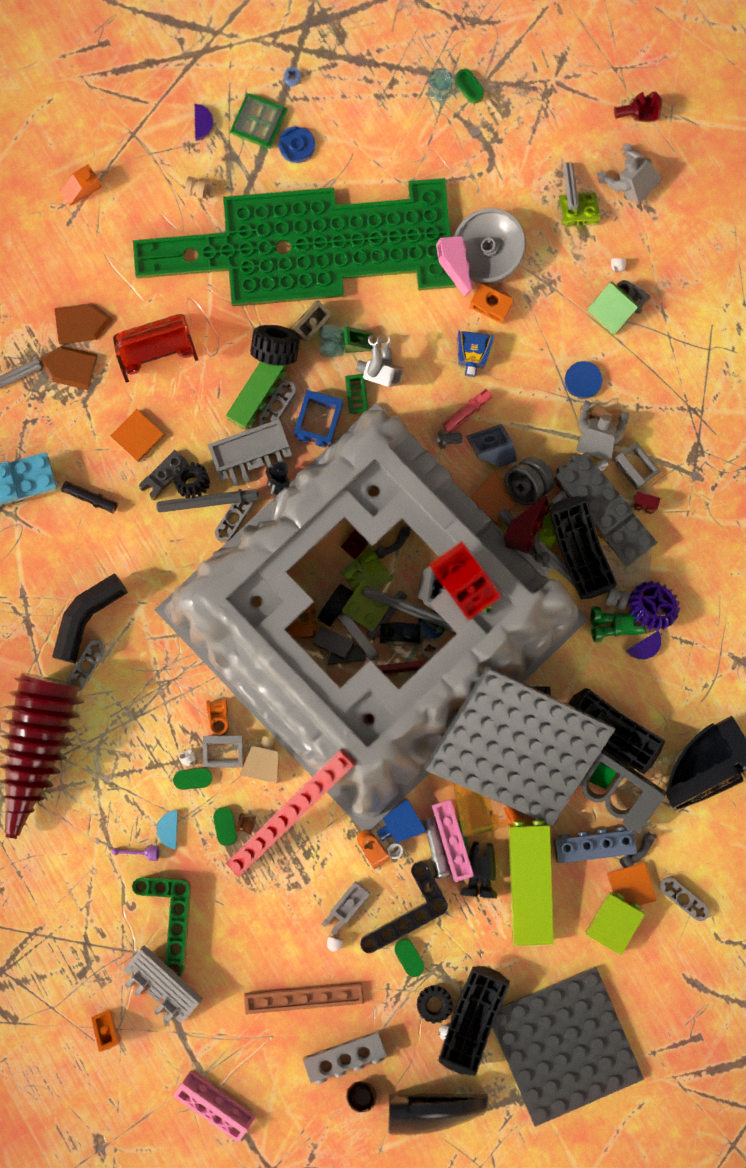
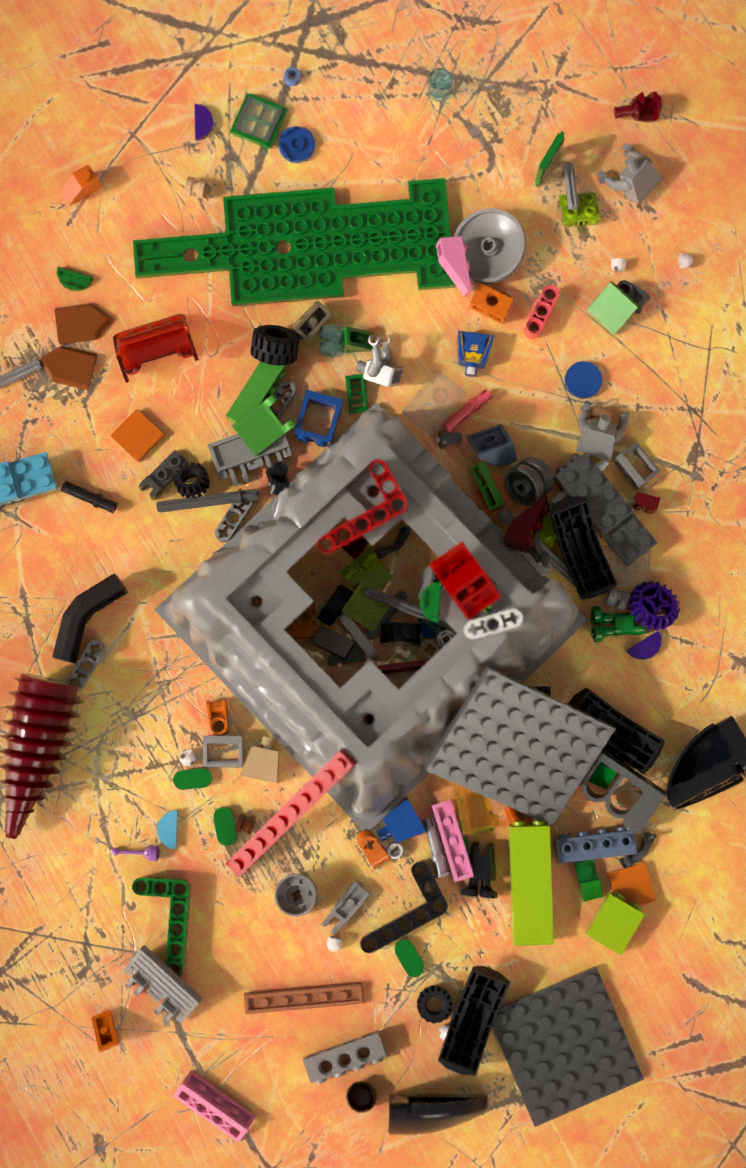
(73, 280): none -> green tile
(261, 427): none -> bright green flag
(286, 901): none -> light grey wheel
(369, 515): none -> red beam
(431, 600): none -> green tile
(434, 402): none -> clear tile
(443, 638): none -> light grey wheel
(469, 86): green tile -> none
(489, 484): none -> bright green piece
(506, 614): none -> white beam
(545, 304): none -> coral beam
(550, 158): none -> green piece
(588, 880): none -> green slope
(685, 260): none -> white hinge
(698, 904): light grey beam -> none

